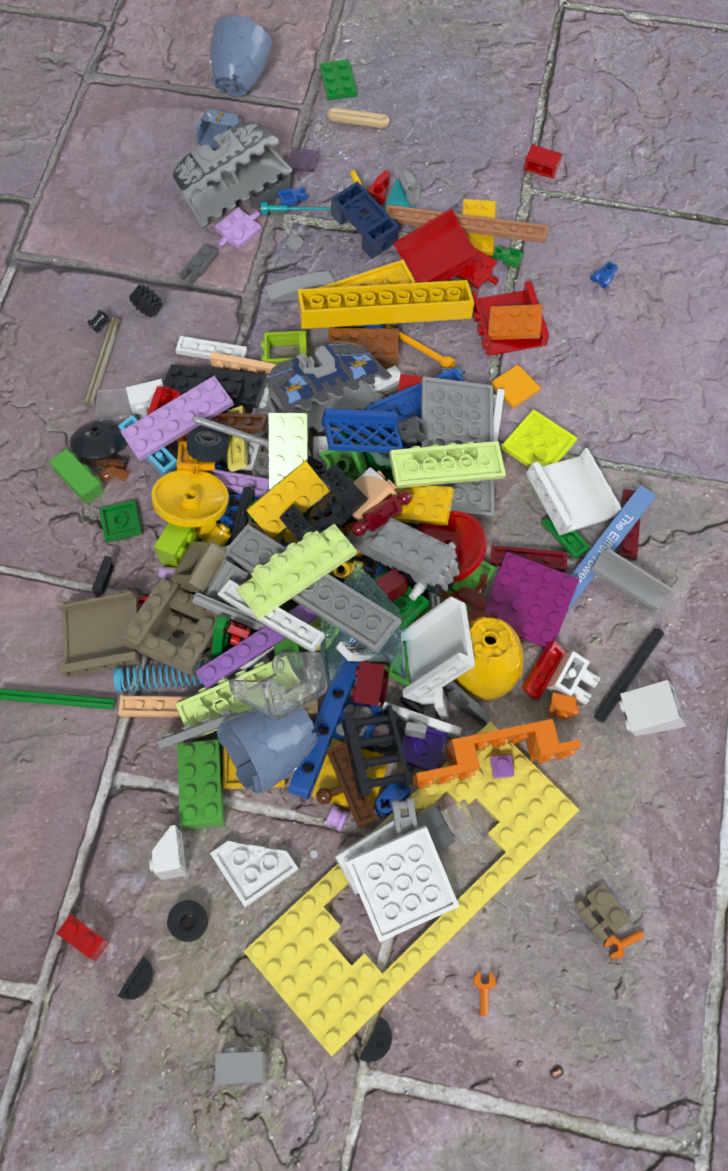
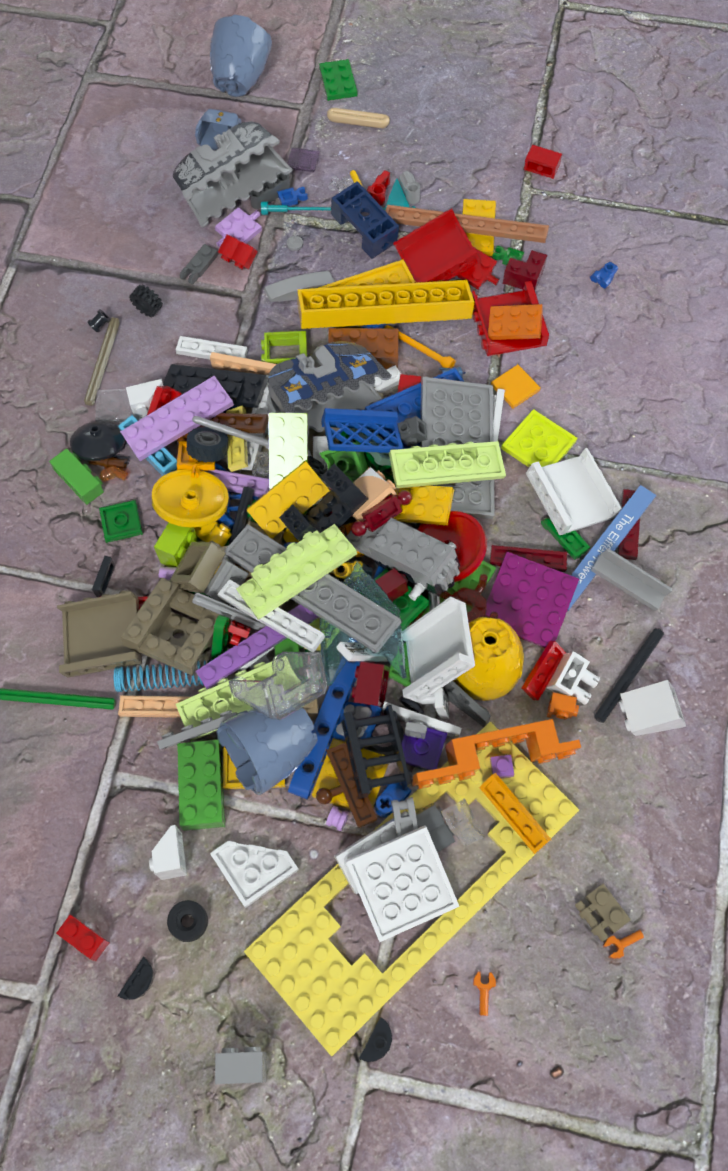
(237, 252): none -> red brick
(515, 813): none -> light orange plate
(519, 272): none -> dark red brick

